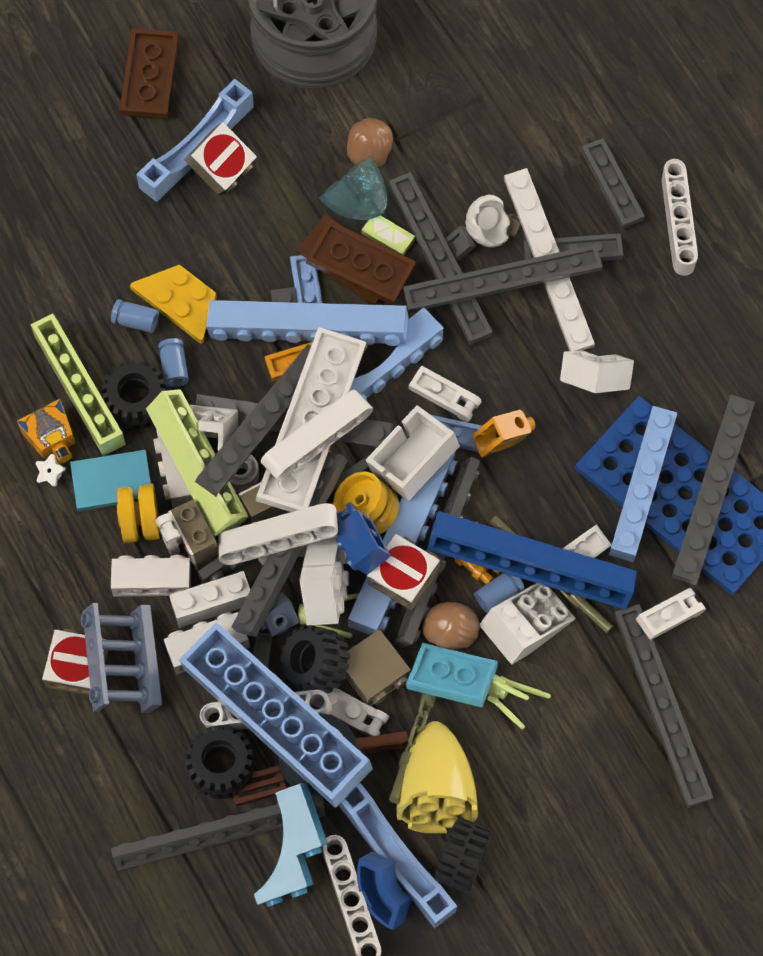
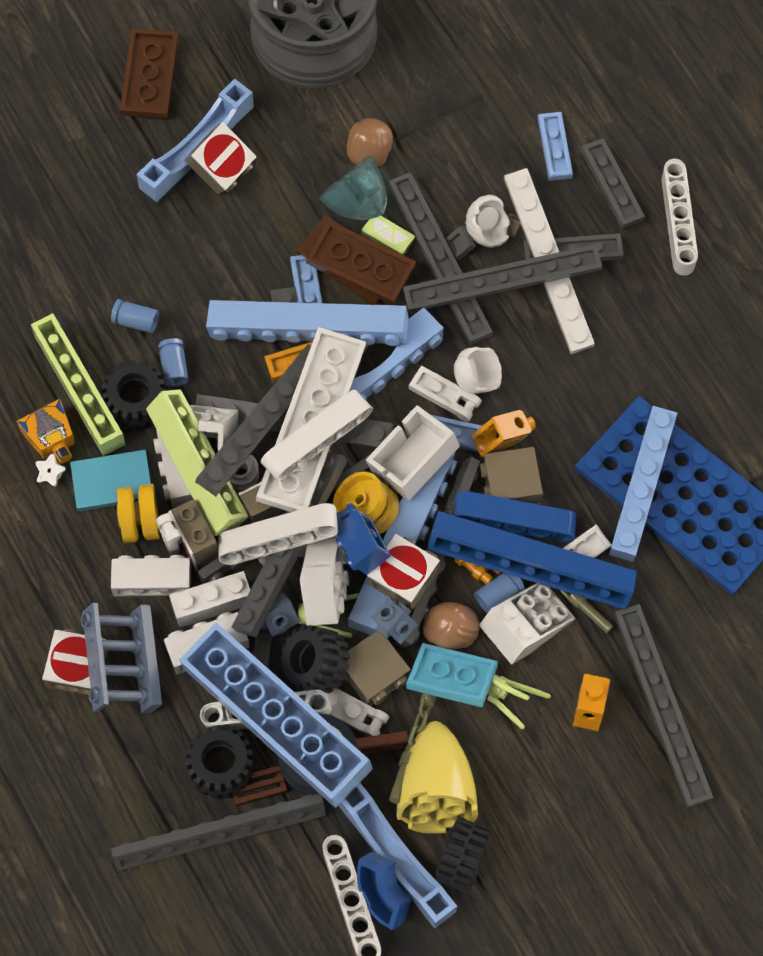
(179, 298): yellow wing -> none
(300, 835): arch -> none
(394, 621): none -> sand blue brick
(478, 370): none -> white piece
(512, 475): none -> dark tan piece
(517, 516): none -> blue beam
(555, 146): none -> light blue tile
(591, 700): none -> light orange torso
(596, 372): white panel -> none
(670, 613): white plate -> none
(713, 490): dark grey plate -> none

